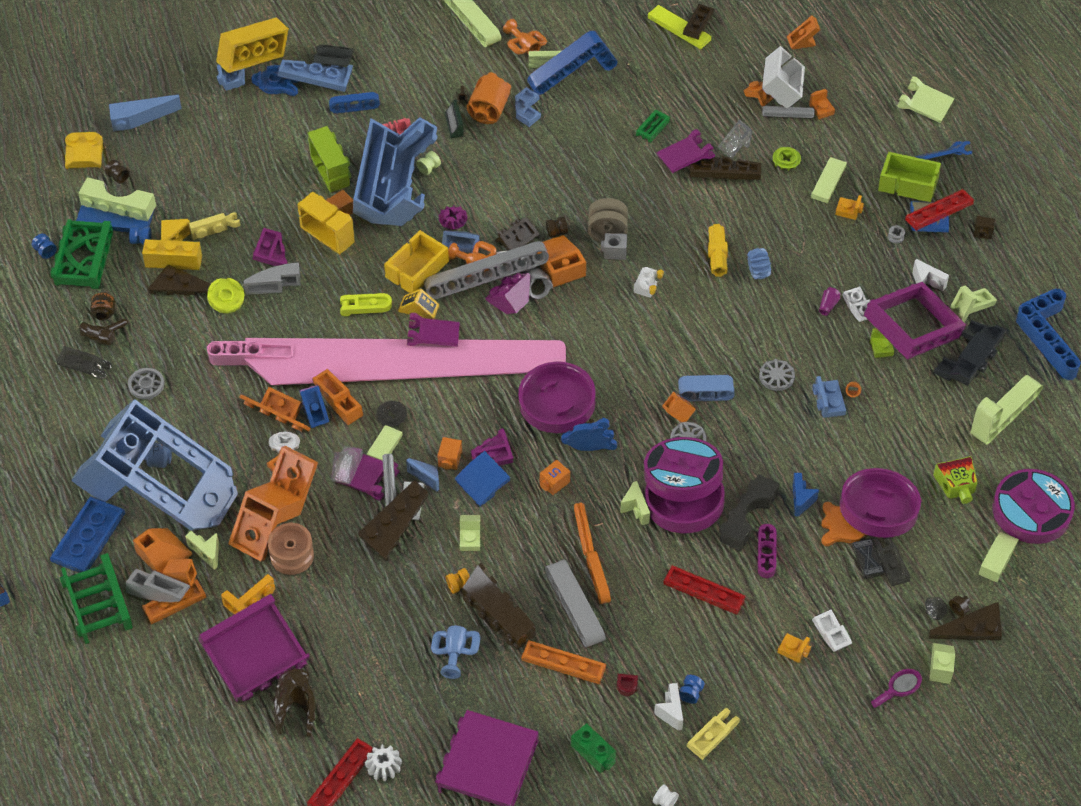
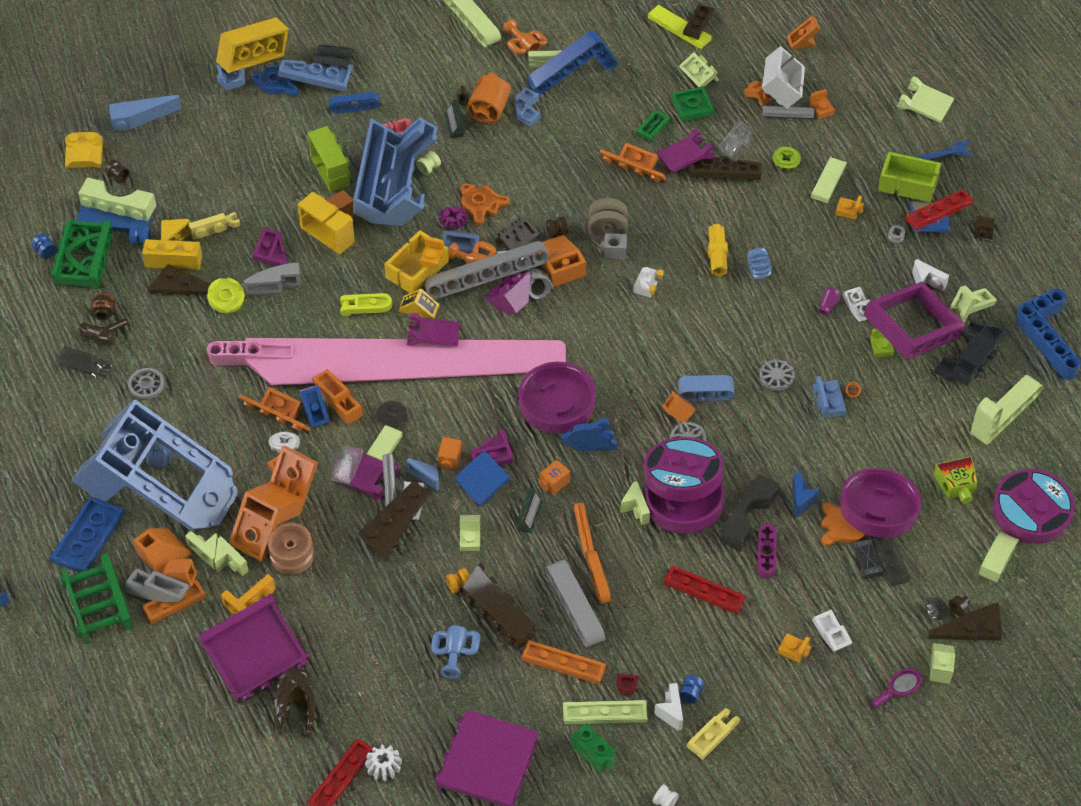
(229, 556): none -> yellowish green slope
(432, 252): none -> light orange bracket
(481, 201): none -> orange tile
(530, 511): none -> slope
(605, 712): none -> yellowish green tile
(637, 159): none -> orange bracket
(692, 104): none -> green plate
(698, 71): none -> yellowish green bracket

